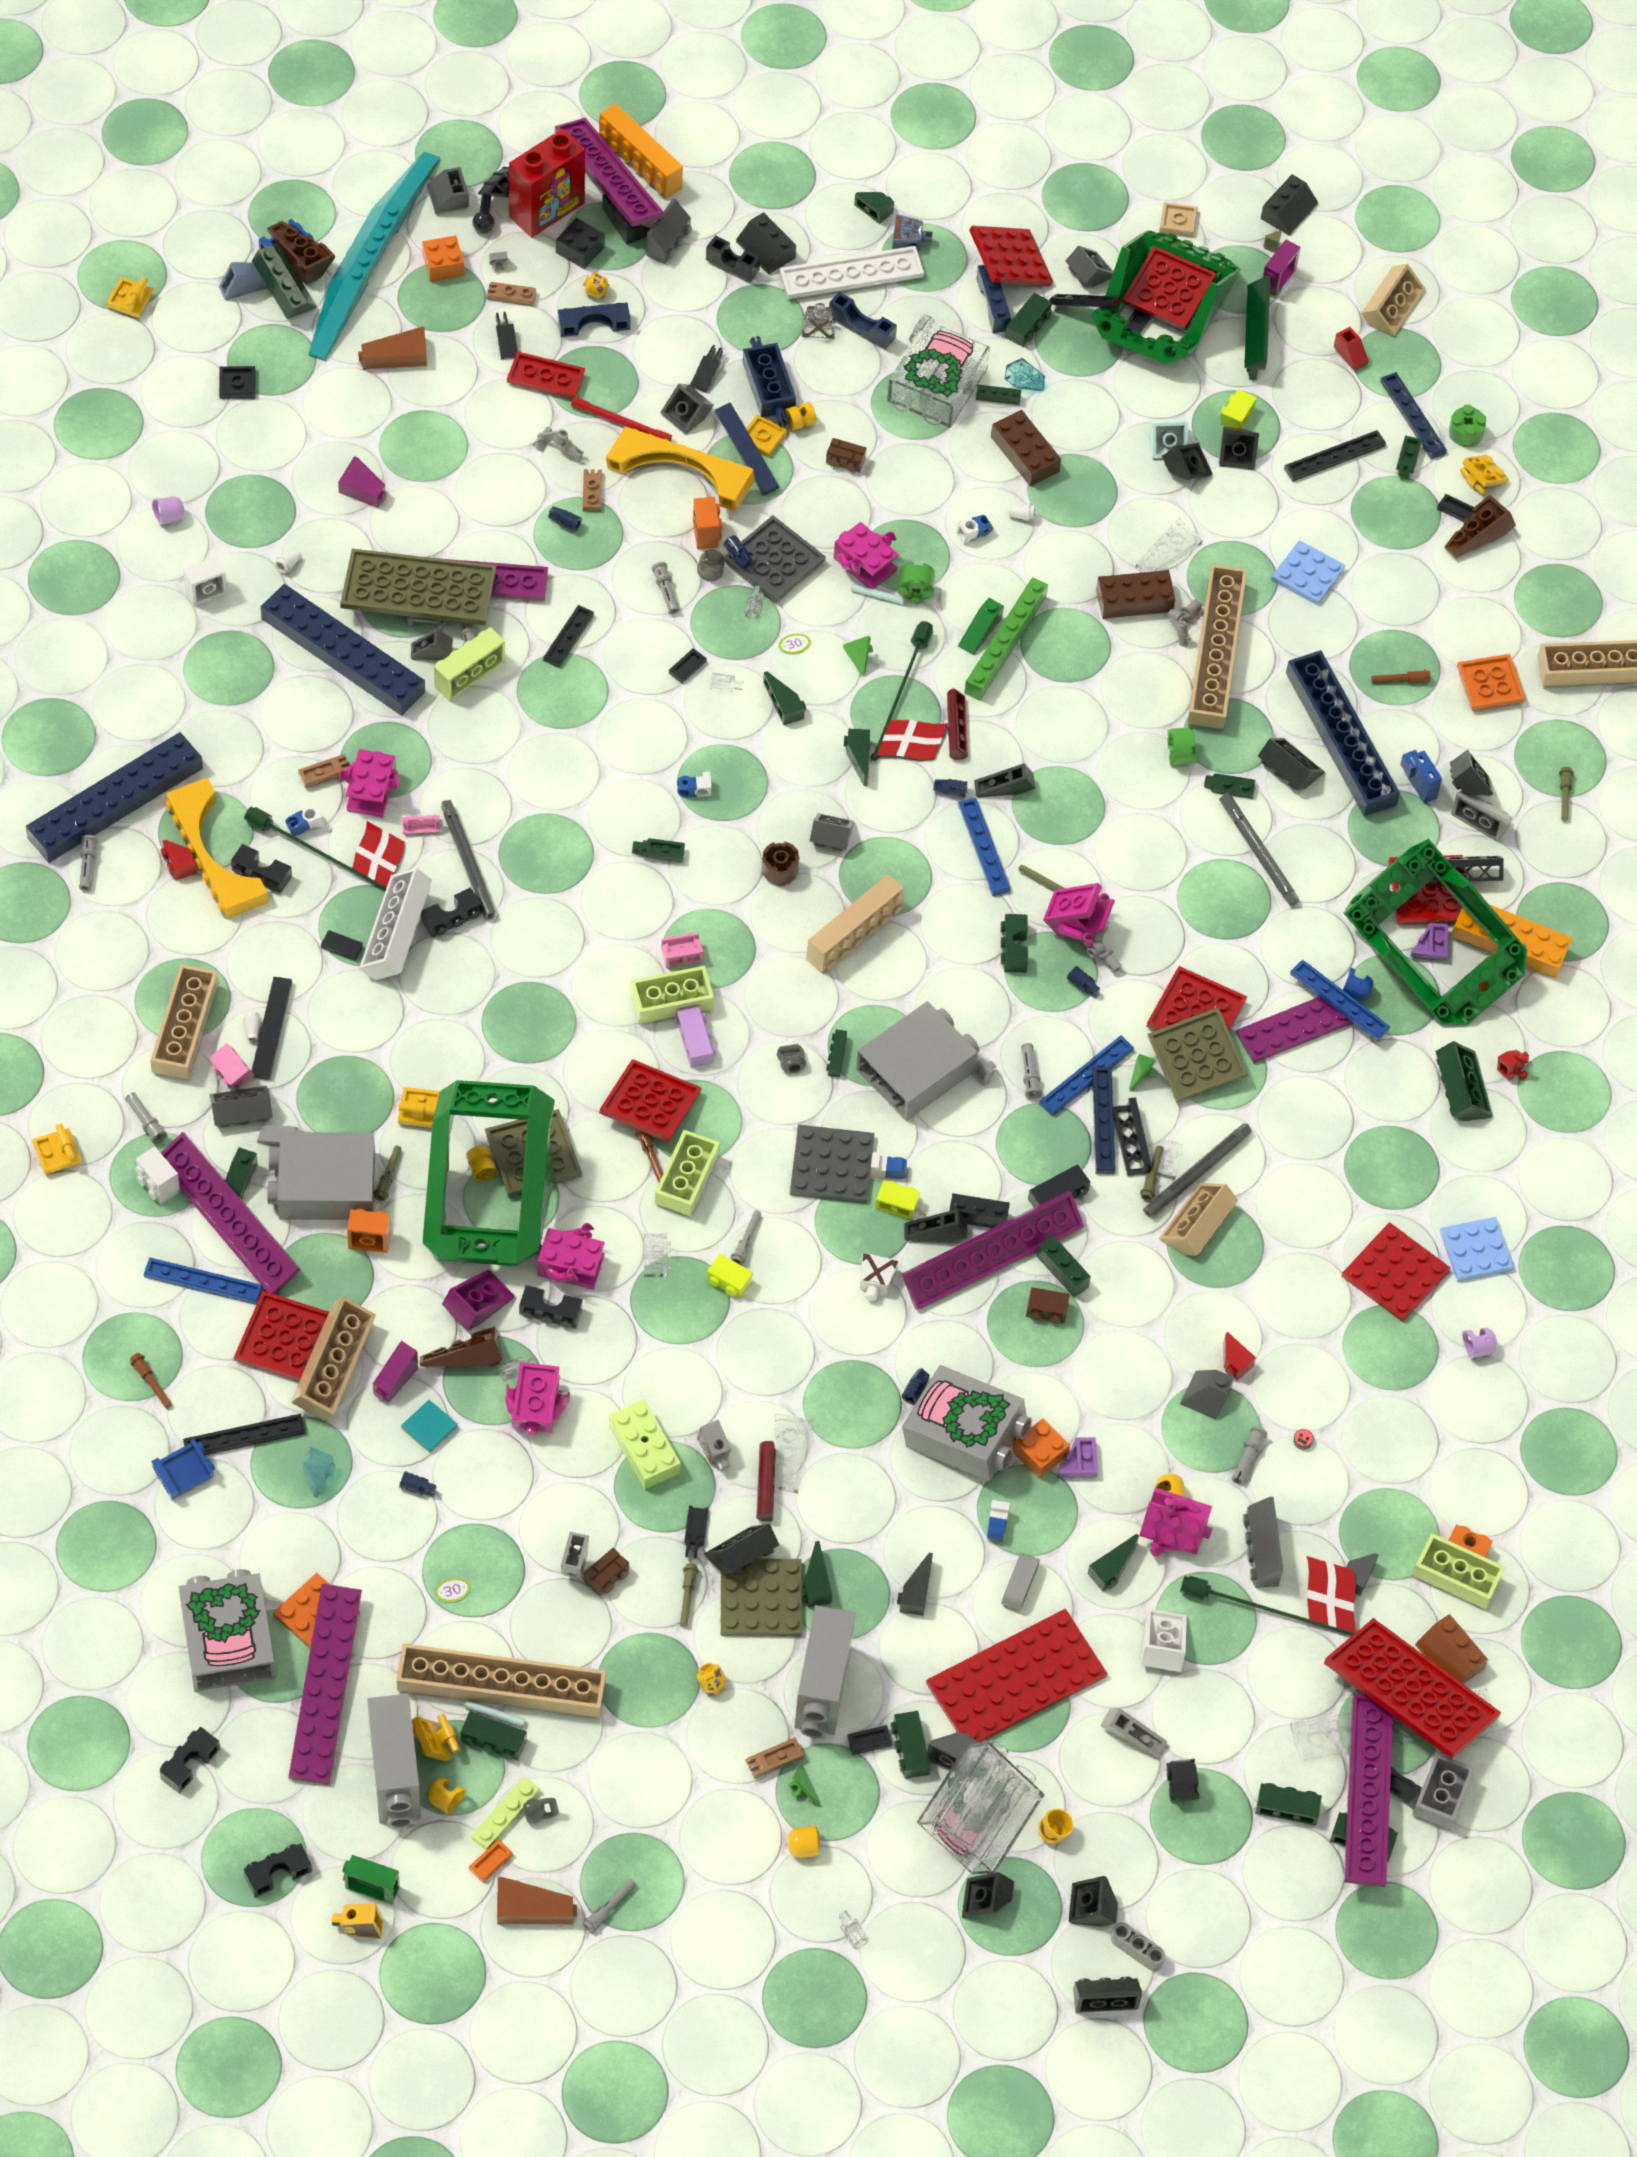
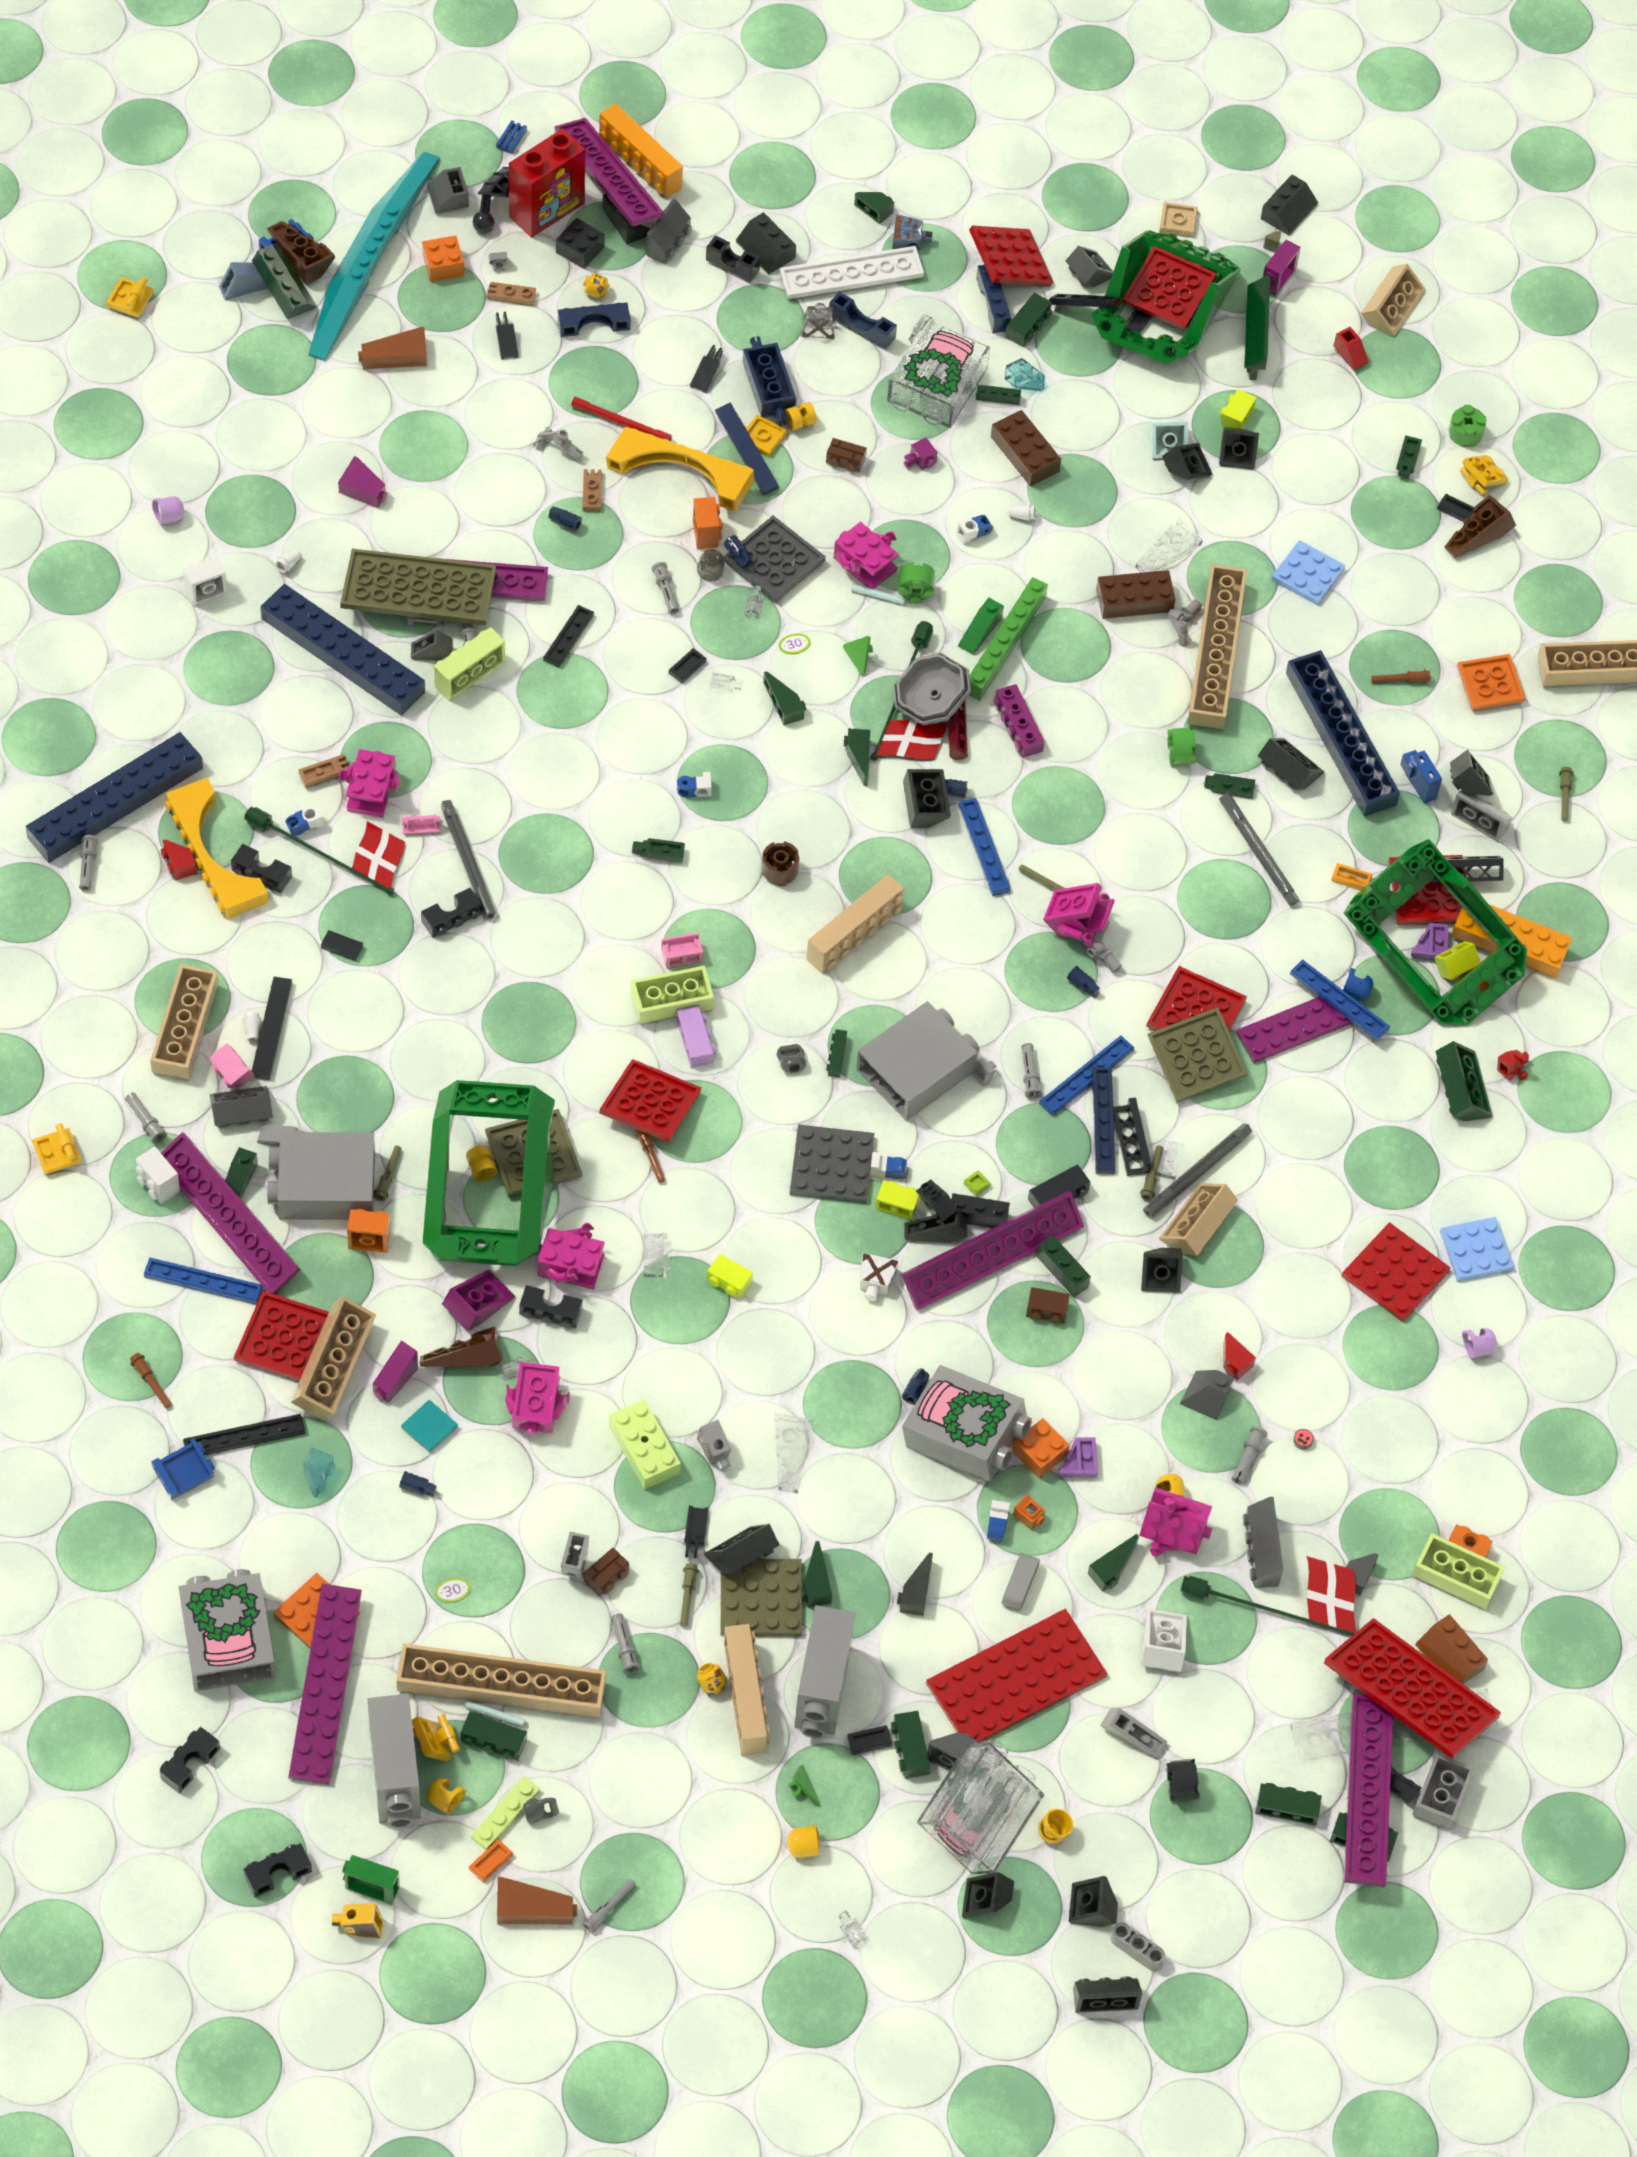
(237, 382): black tile -> none
(395, 924): white brick -> none
(417, 1107): yellow plate -> none
(523, 129): none -> blue tile
(546, 375): red plate -> none
(626, 1651): none -> light grey pin
(686, 407): dark grey slope -> none
(687, 1173): yellowish green brick -> none
(743, 1245): light grey pin -> none
(746, 1689): none -> tan brick
(766, 1481): dark red brick -> none
(775, 1757): medium nougat hinge -> none
(831, 831): dark grey slope -> none
(922, 454): none -> magenta brick
(924, 679): none -> light grey rock
(926, 797): none -> pearl dark grey slope
(936, 1200): none -> black brick
(977, 1183): none -> lime tile
(1006, 782): pearl dark grey slope -> none
(1014, 956): dark green arch -> none
(1018, 720): none -> magenta brick
(1029, 1512): none -> orange window
(1142, 1067): bright green piece -> none
(1162, 1270): none -> pearl dark grey slope
(1334, 455): black tile -> none
(1351, 879): none -> light orange tile
(1413, 415): dark blue tile -> none
(1457, 960): none -> neon yellow brick

